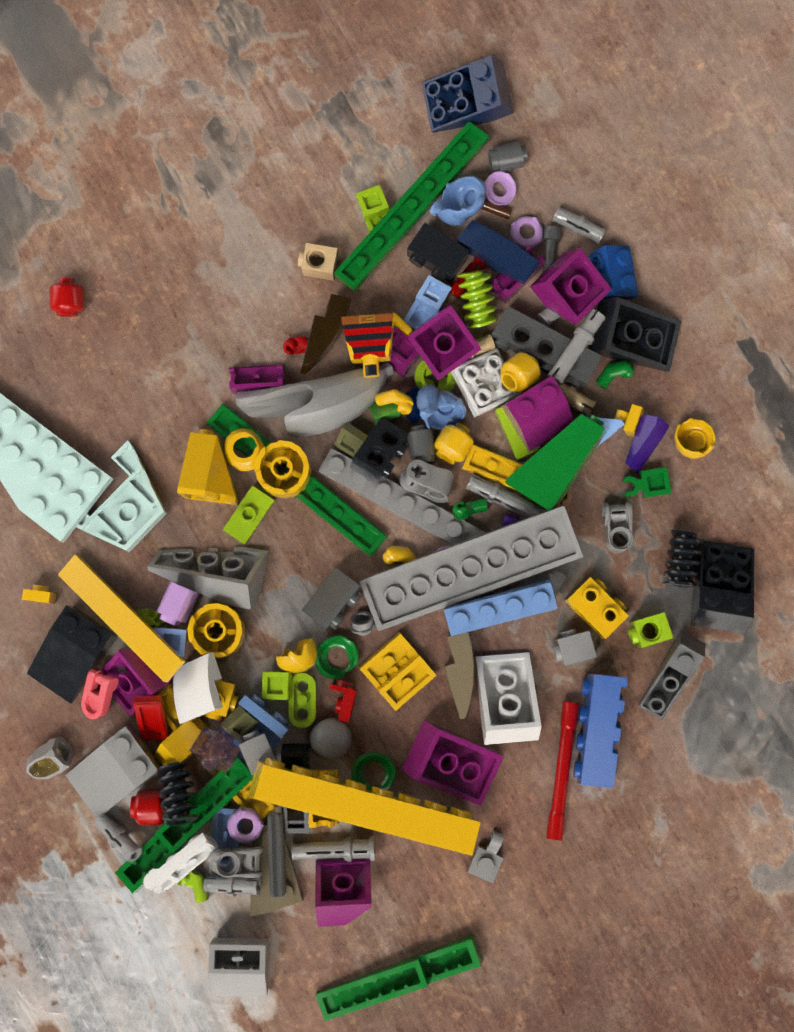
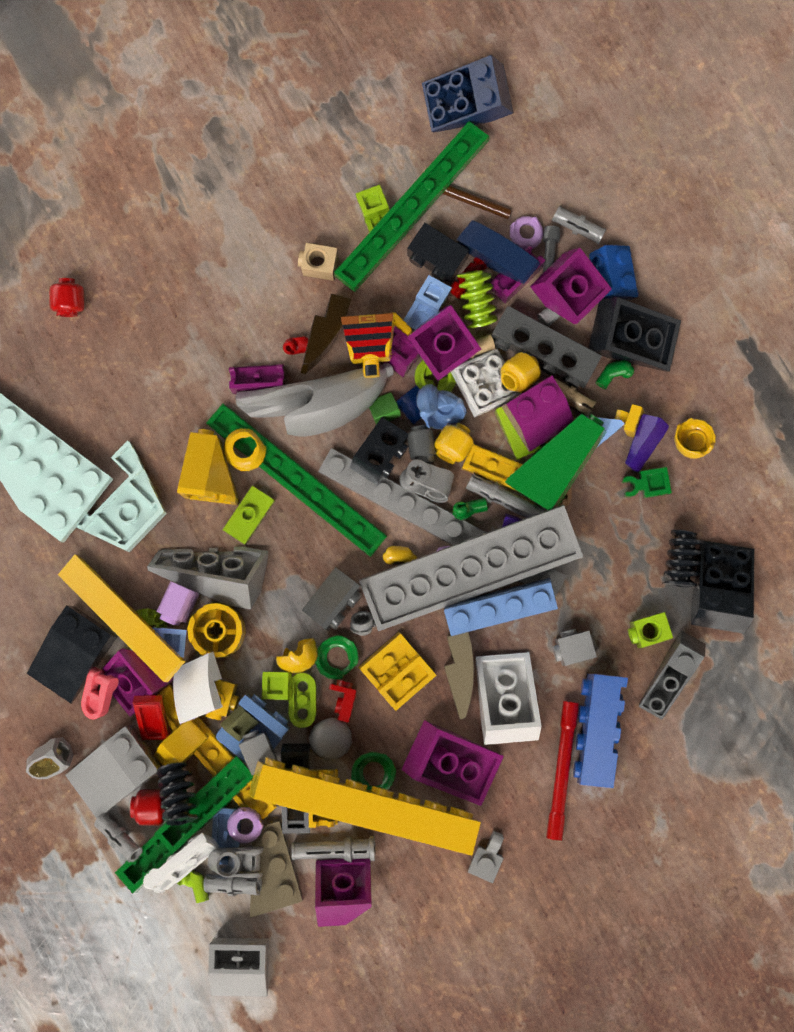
(39, 594): yellow plate -> none
(215, 750): brick -> none
(276, 455): yellow brick -> none
(276, 854): dark grey axle -> none
(350, 439): olive plate -> none
(394, 396): yellow arm -> none
(400, 978): green slope -> none
(460, 200): medium blue hair -> none
(507, 156): dark grey brick -> none
(508, 184): lavender piece -> none
(582, 337): light grey pin -> none
(597, 607): yellow brick -> none
(617, 520): light grey piece -> none

